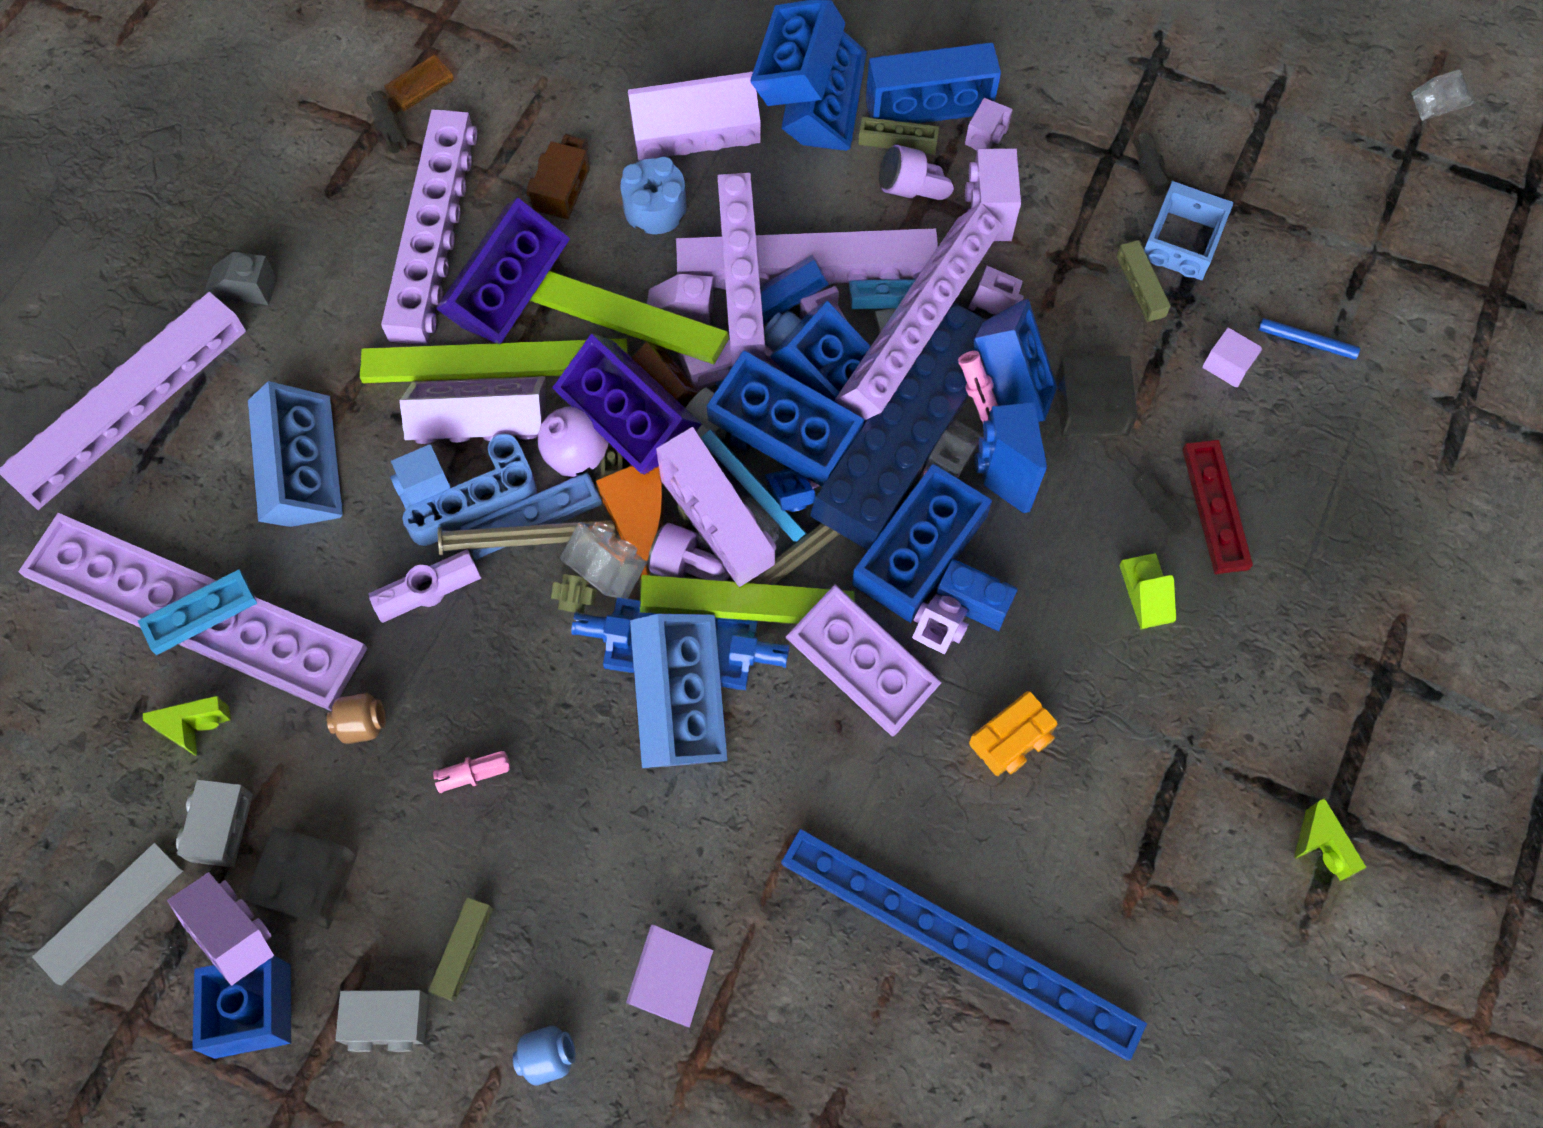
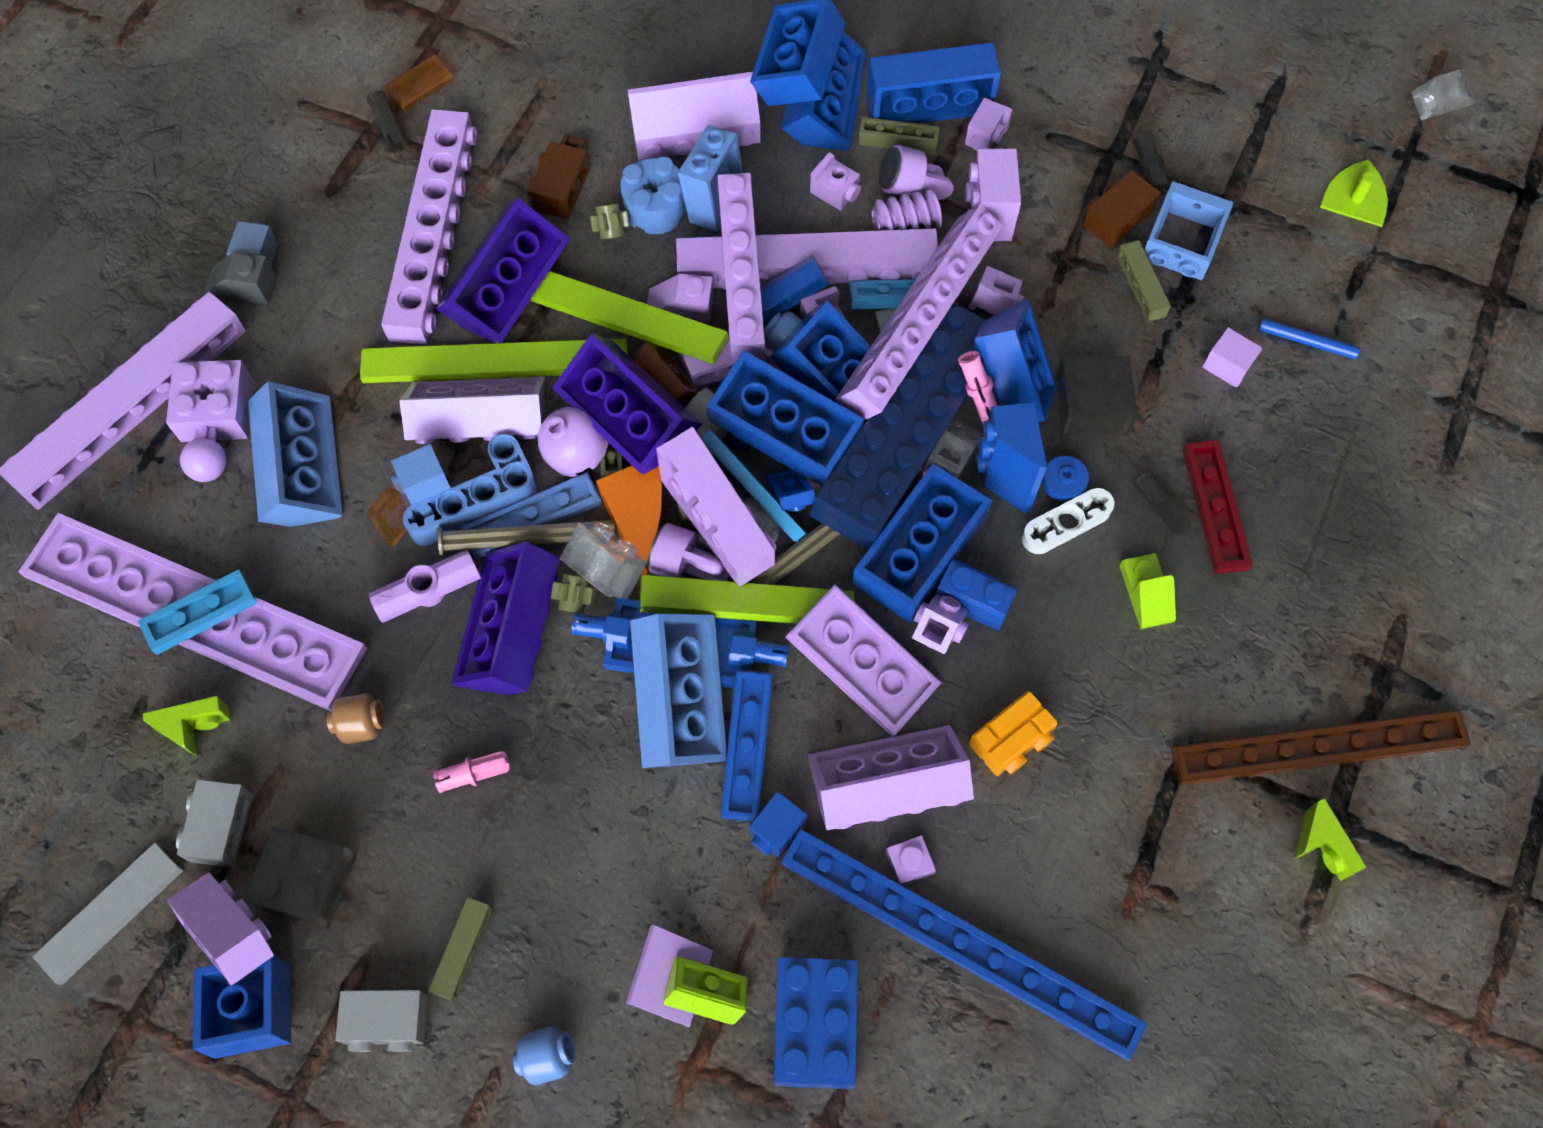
(205, 406): none -> lavender brick
(253, 239): none -> sand blue brick
(388, 515): none -> clear orange tile
(506, 620): none -> dark purple slope
(609, 220): none -> olive gear
(706, 991): none -> lime slope
(713, 155): none -> medium blue window
(746, 745): none -> blue tile
(777, 826): none -> blue brick
(816, 1023): none -> blue brick
(834, 182): none -> lavender brick
(891, 777): none -> lavender slope
(907, 212): none -> lavender piece
(910, 860): none -> lavender plate
(1061, 534): none -> white beam
(1065, 478): none -> blue wheel
(1121, 208): none -> reddish brown brick
(1320, 747): none -> reddish brown tile
(1358, 194): none -> lime shield

